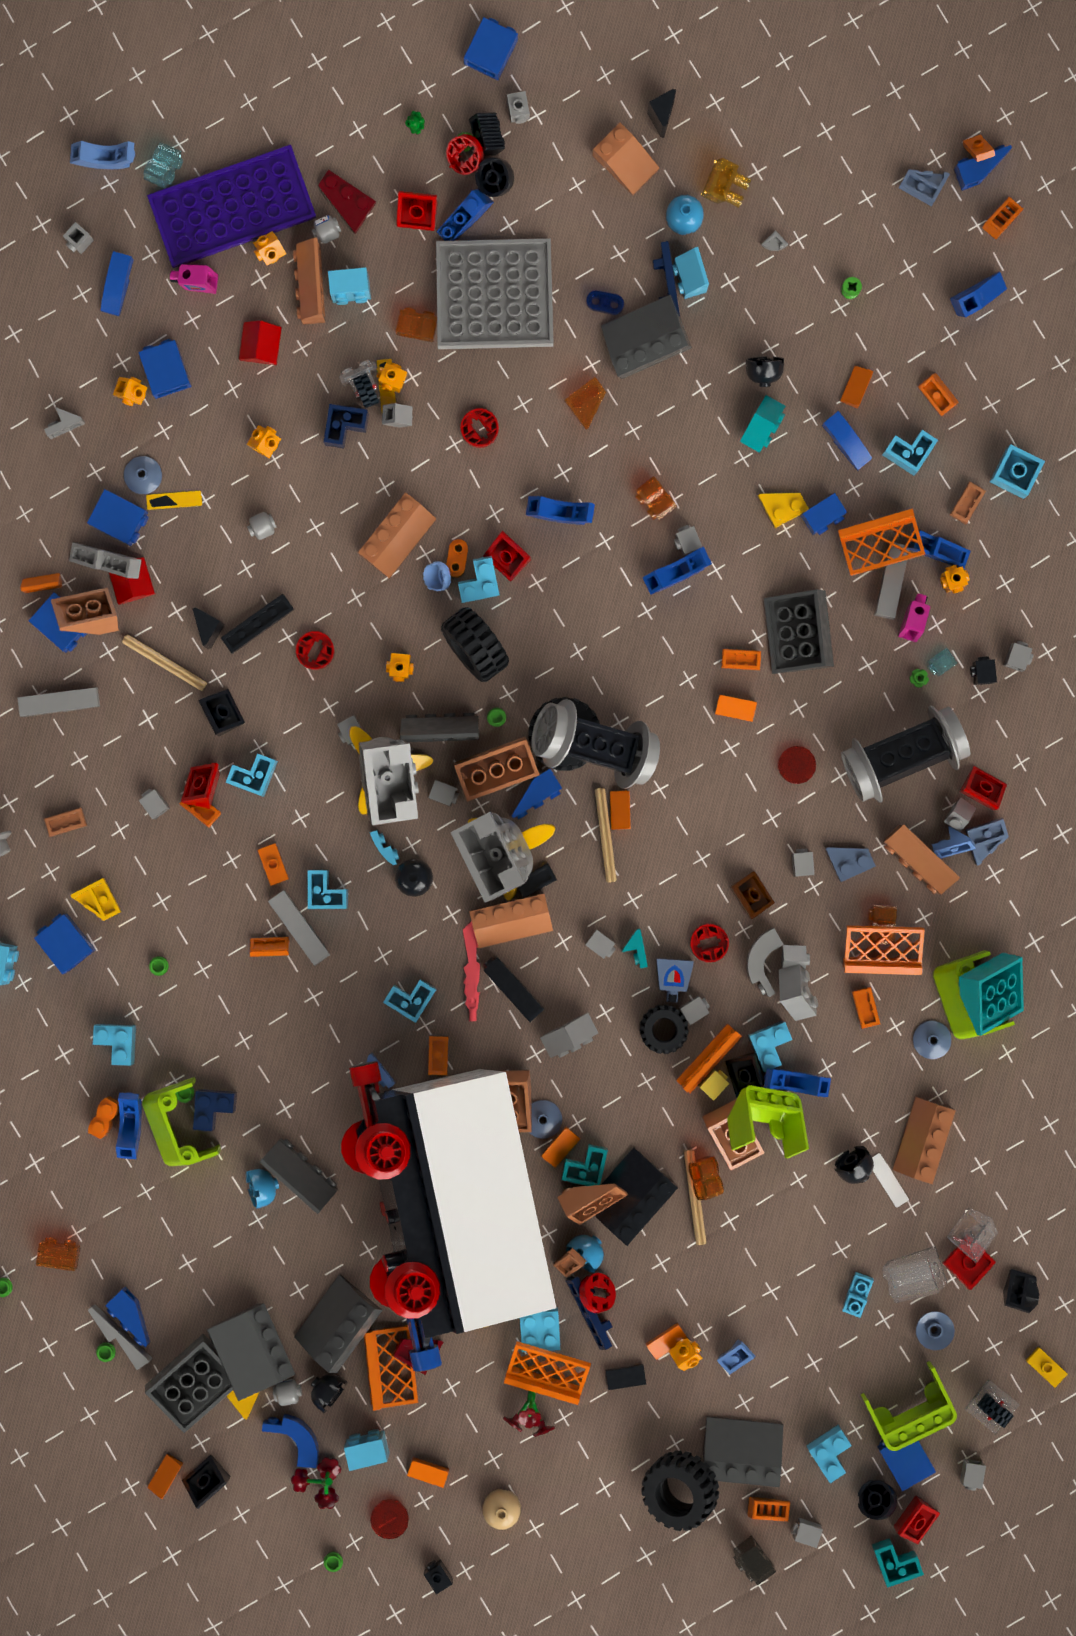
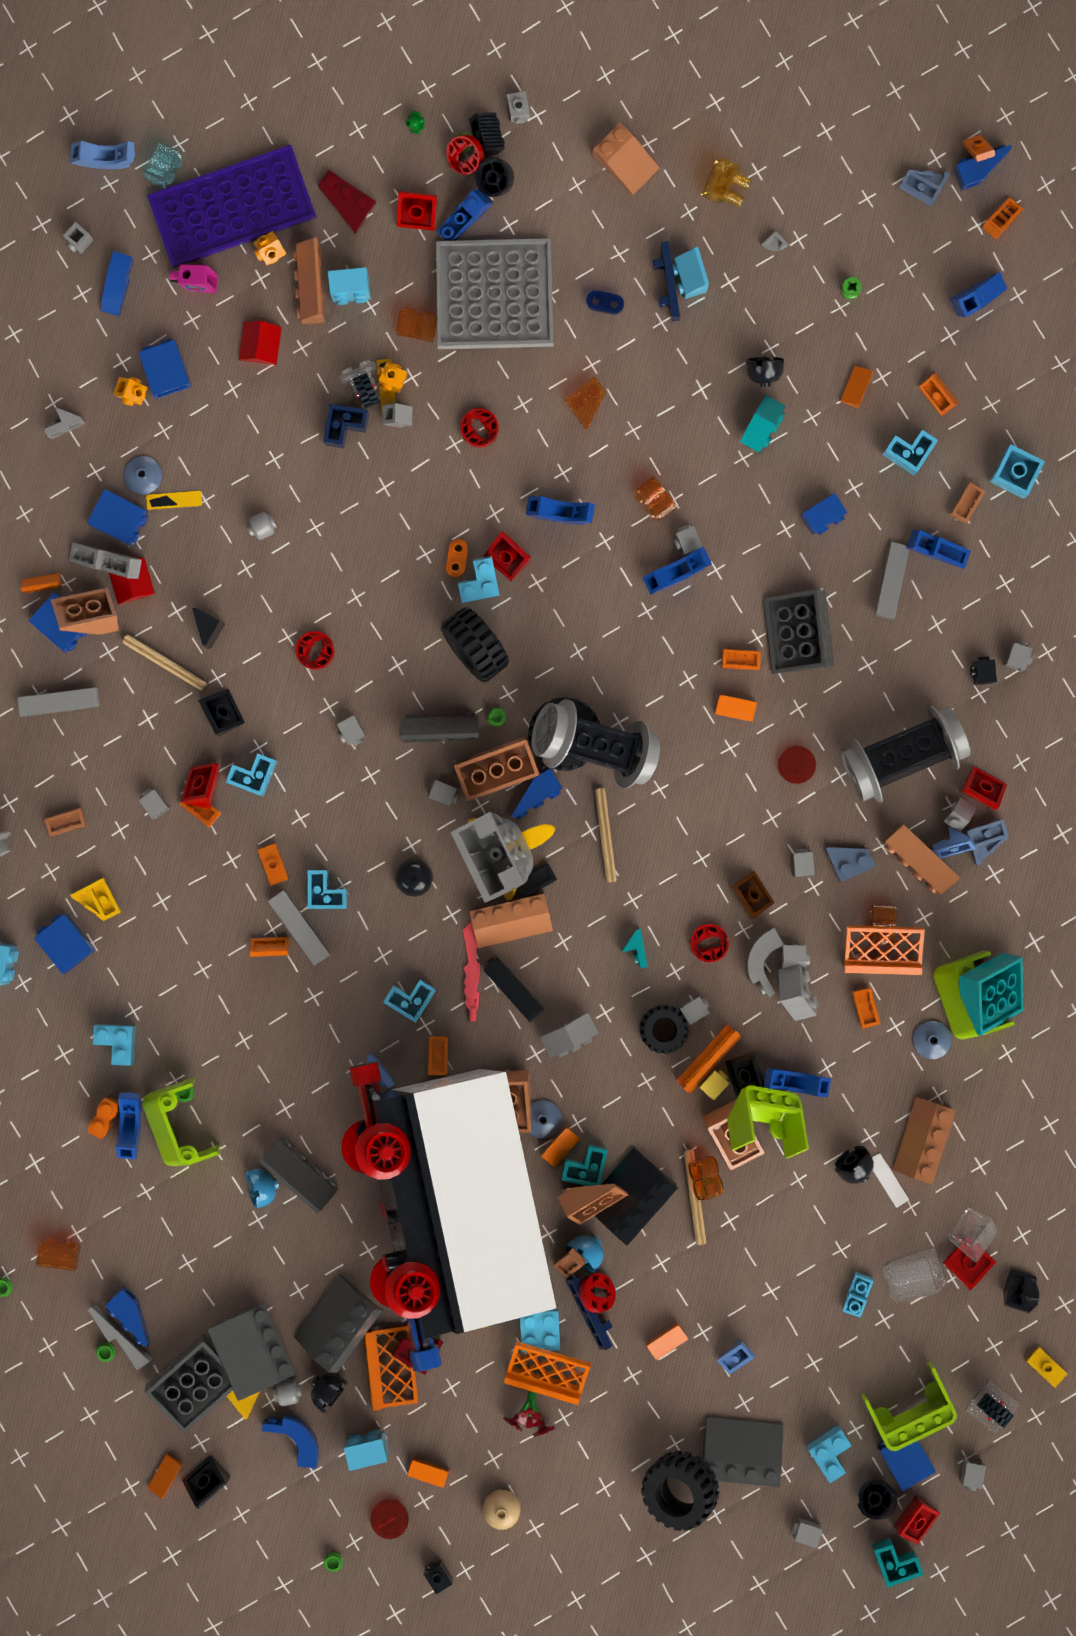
(158, 966): bright green plate -> none
(208, 1103): dark blue brick -> none
(257, 623): black plate -> none
(264, 441): light orange brick -> none
(326, 229): light grey head -> none
(328, 1471): dark red plant -> none
(387, 777): light grey brick -> none
(388, 853): medium azure slope -> none
(397, 535): nougat slope -> none
(397, 660): light orange brick -> none
(437, 576): light blue hair -> none
(491, 48): blue brick -> none
(601, 944): light grey brick -> none
(620, 810): orange slope -> none
(625, 1377): black tile -> none
(645, 337): dark grey slope -> none
(660, 111): black slope -> none
(673, 976): sand blue torso -> none
(684, 214): dark azure cylinder -> none
(686, 1354): light orange brick -> none
(753, 1561): clear smoke brick -> none
(756, 1501): orange slope -> none
(766, 1040): medium azure brick -> none
(783, 506): yellow wing -> none
(847, 440): blue slope -> none
(876, 526): orange fence -> none
(914, 678): bright green plate -> none
(915, 619): dark pink torso -> none
(941, 662): clear light blue bracket -> none
(943, 1335): sand blue dish -> none
(948, 582): light orange brick -> none

